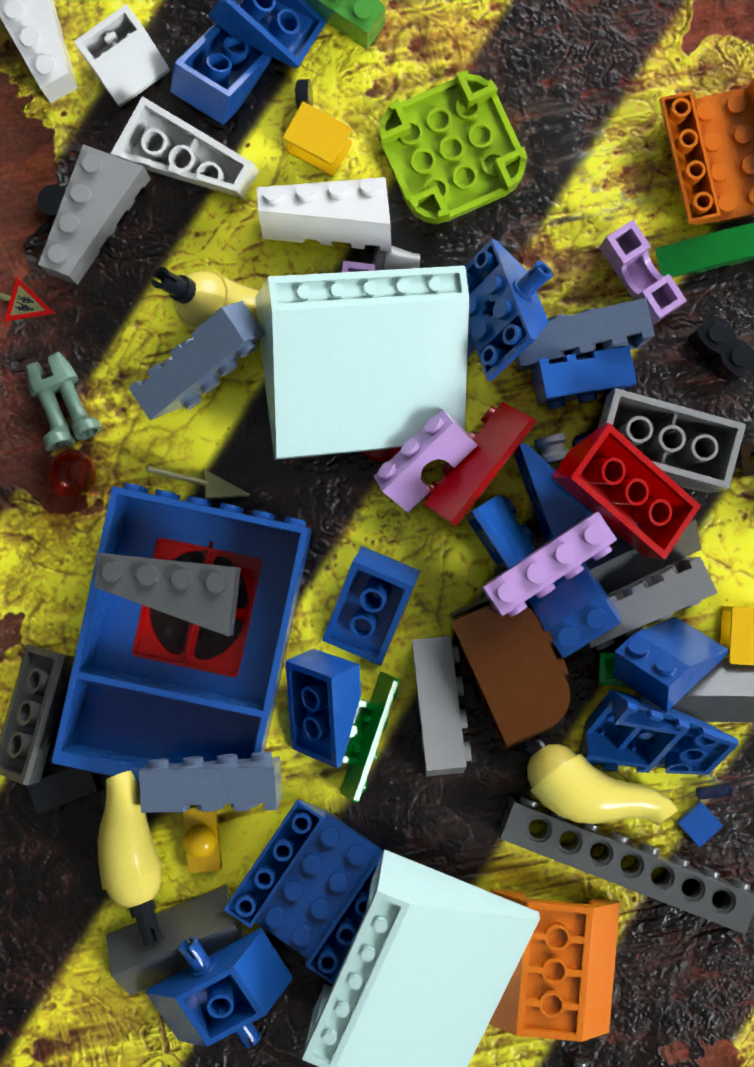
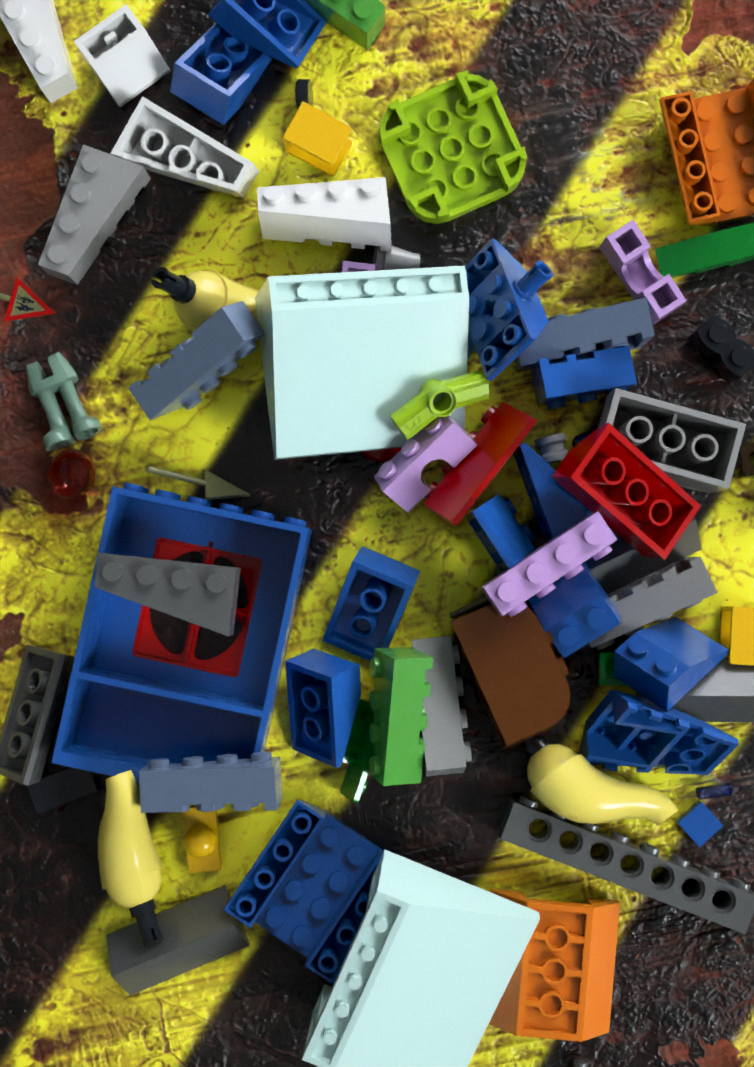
(50, 199): black tile -> none
(222, 990): blue slope -> none
(398, 714): none -> bright green wedge
(456, 393): none -> lime piece

